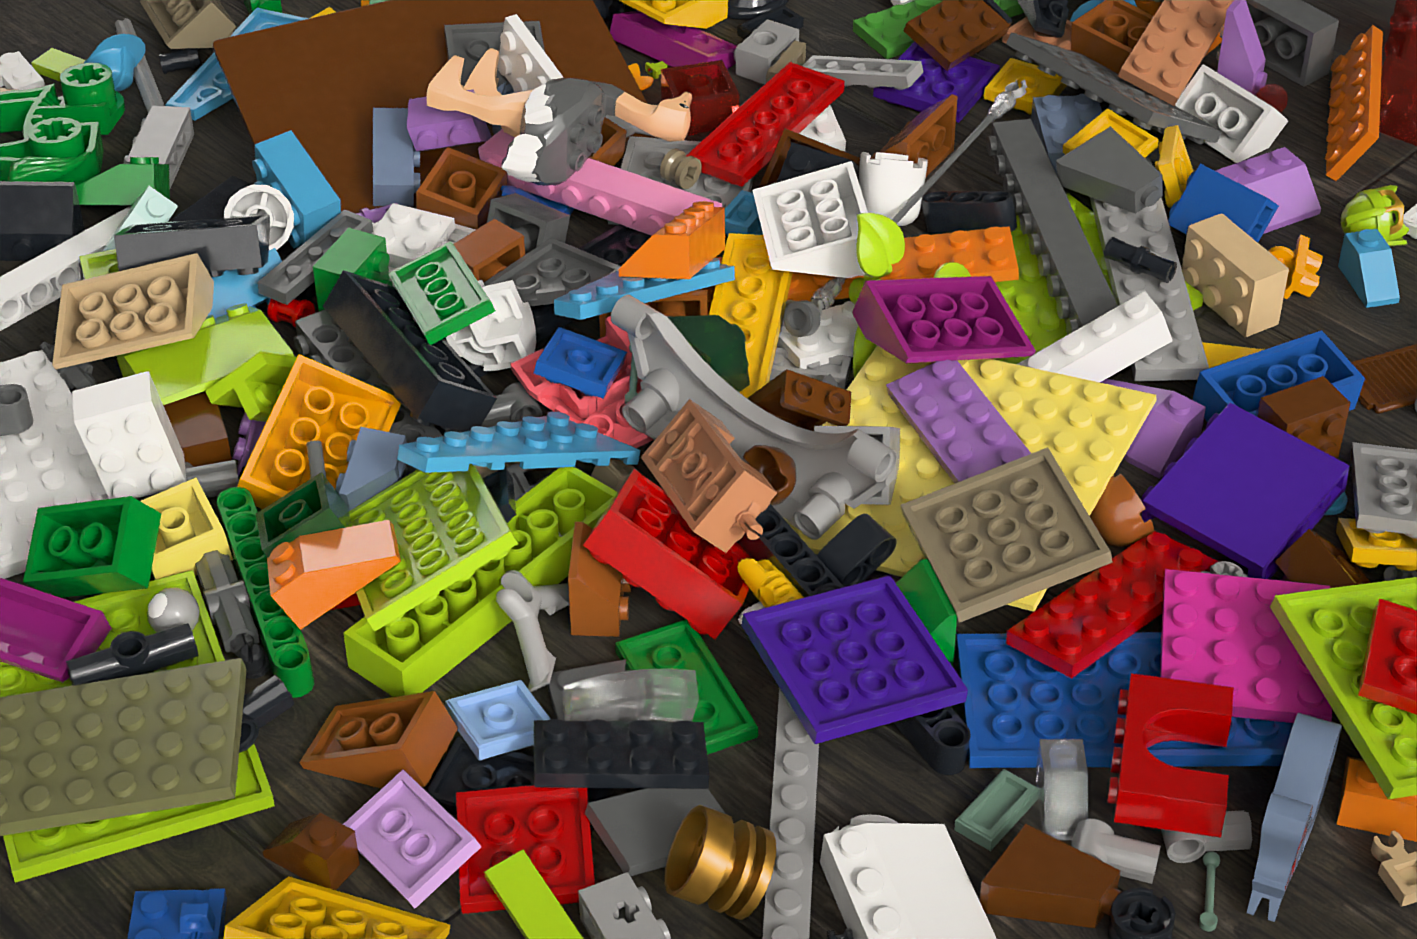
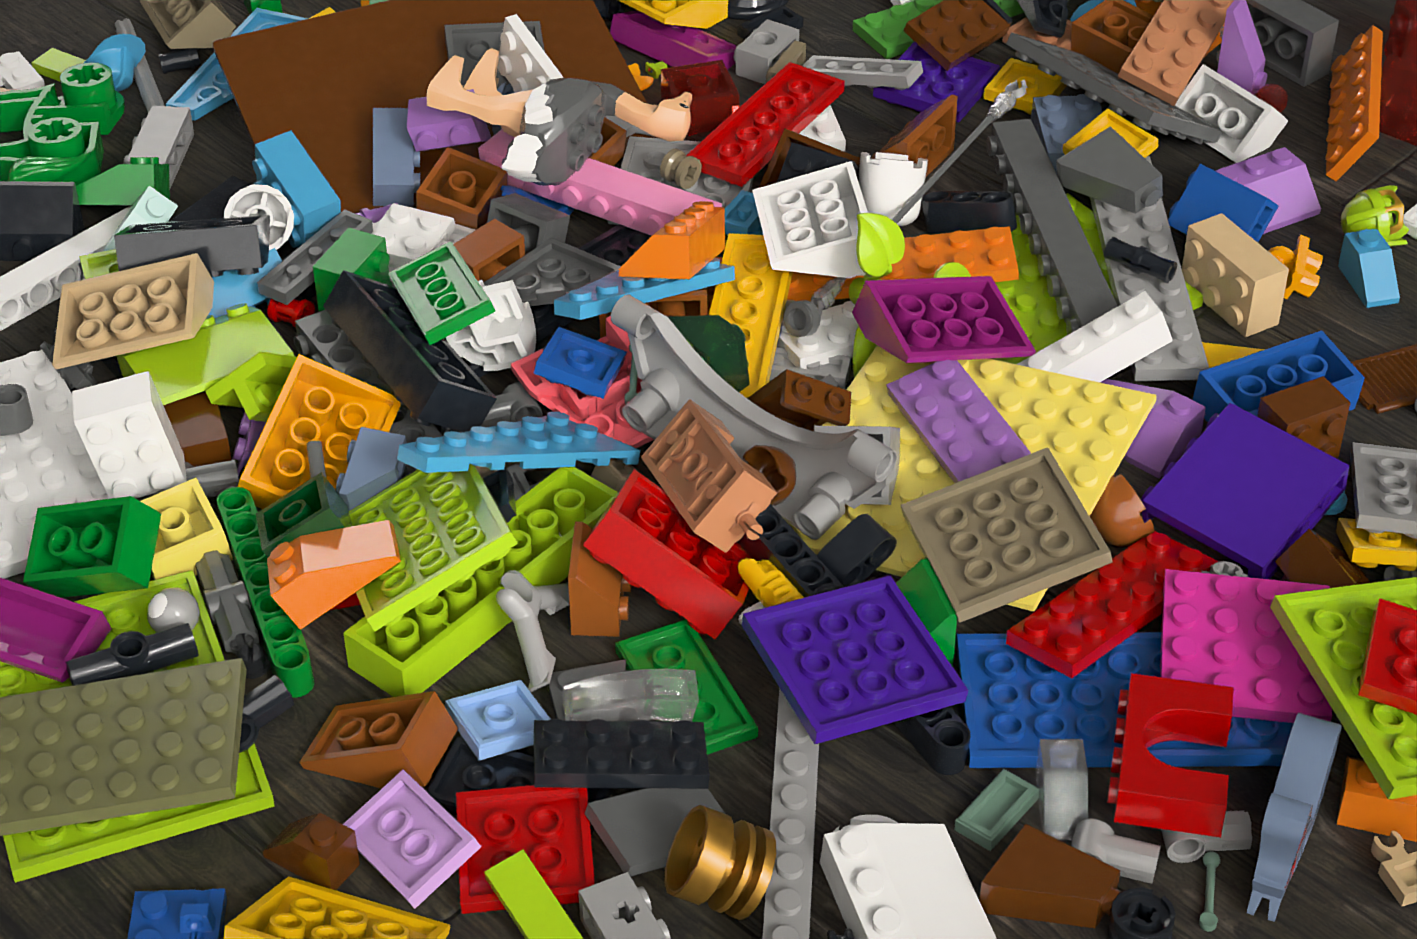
(1173, 164): yellow plate -> none

